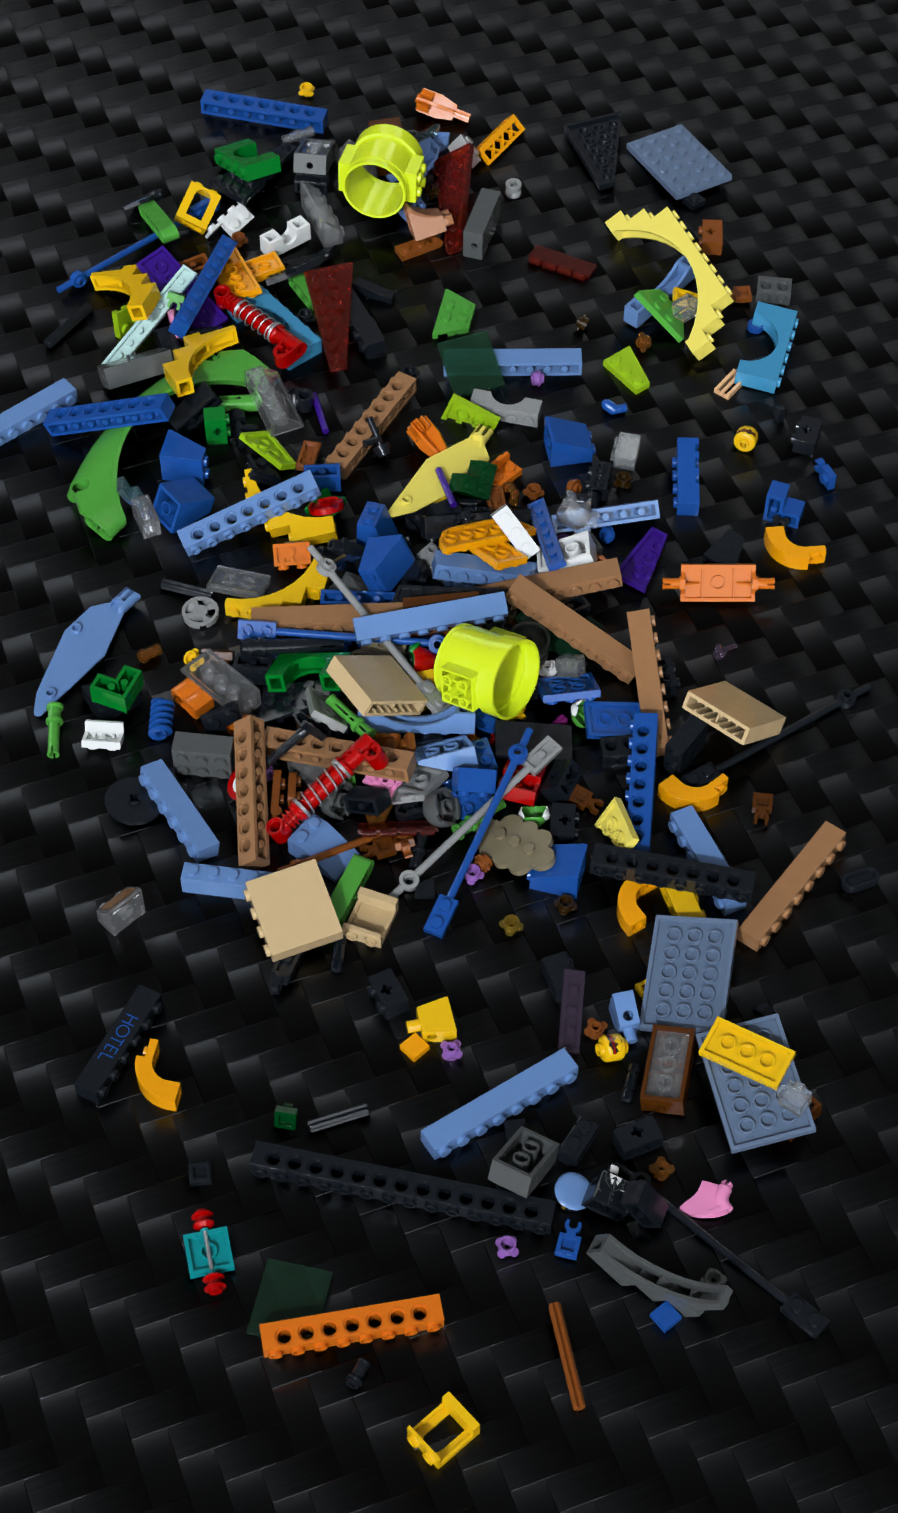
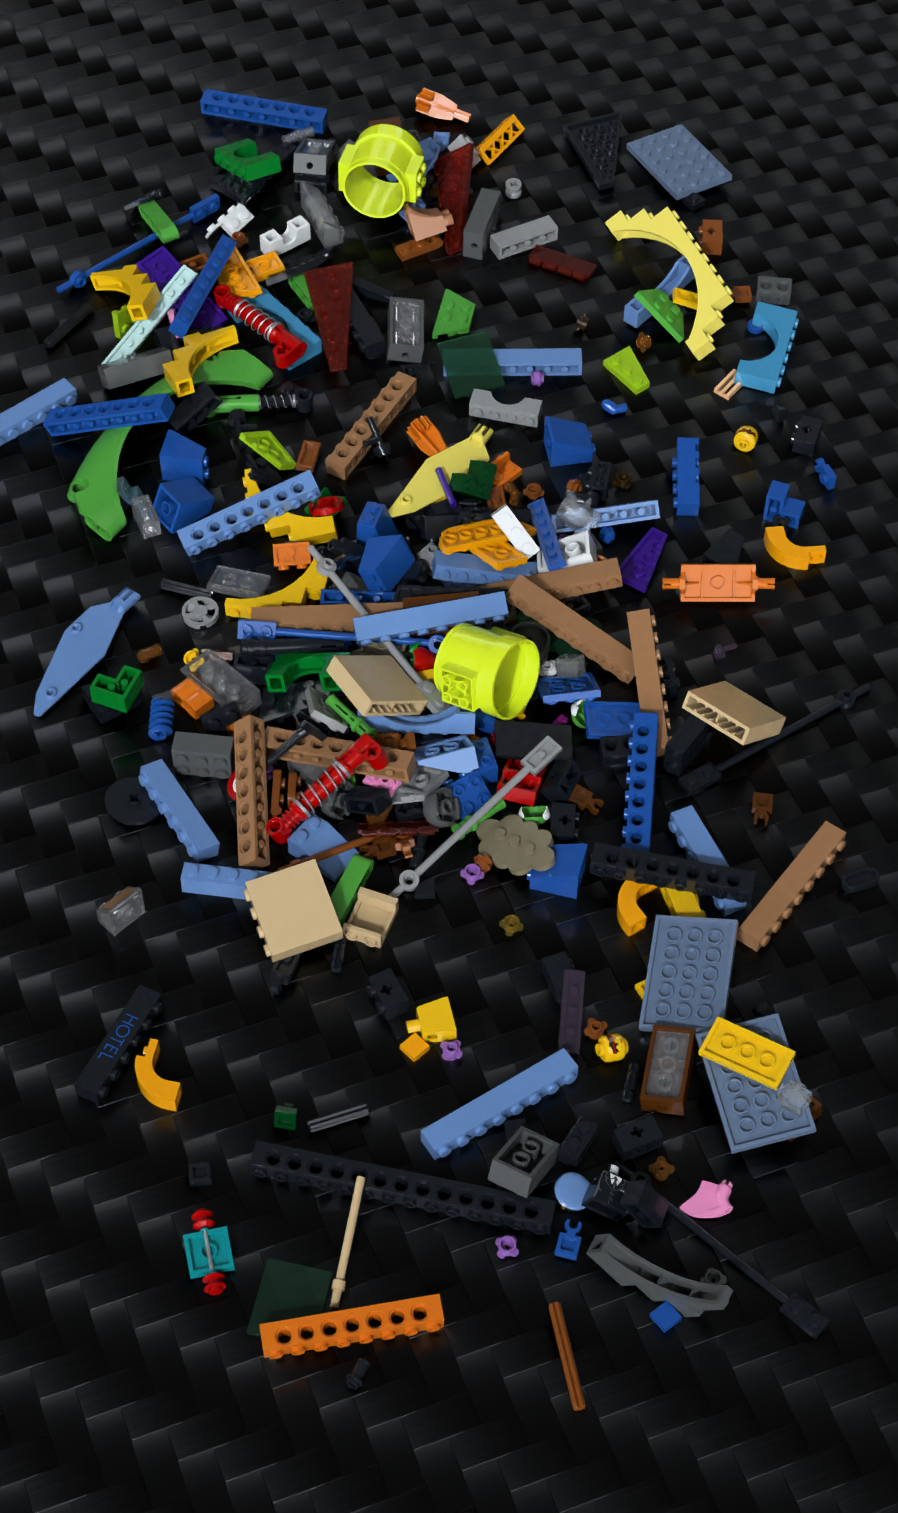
(54, 722): bright green pin -> none
(103, 735): white bracket -> none
(175, 297): bright green tile -> none
(191, 222): yellow panel -> none
(215, 425): green brick -> none
(272, 400): clear slope -> none
(306, 89): yellow plate -> none
(320, 414): dark purple bar -> none
(326, 476): blue brick -> none
(339, 1284): none -> tan bar
(405, 329): none -> brick
(428, 132): clear light blue slope -> none
(446, 905): blue bar -> none
(451, 1406): yellow panel -> none
(468, 412): lime wing -> none
(473, 781): blue brick -> none
(523, 237): none -> light grey brick
(565, 899): dark brown plate -> none
(617, 825): light yellow wing -> none
(625, 1015): medium blue torso -> none
(626, 451): clear brick -> none
(685, 307): clear brick -> none
(702, 798): light orange arch -> none

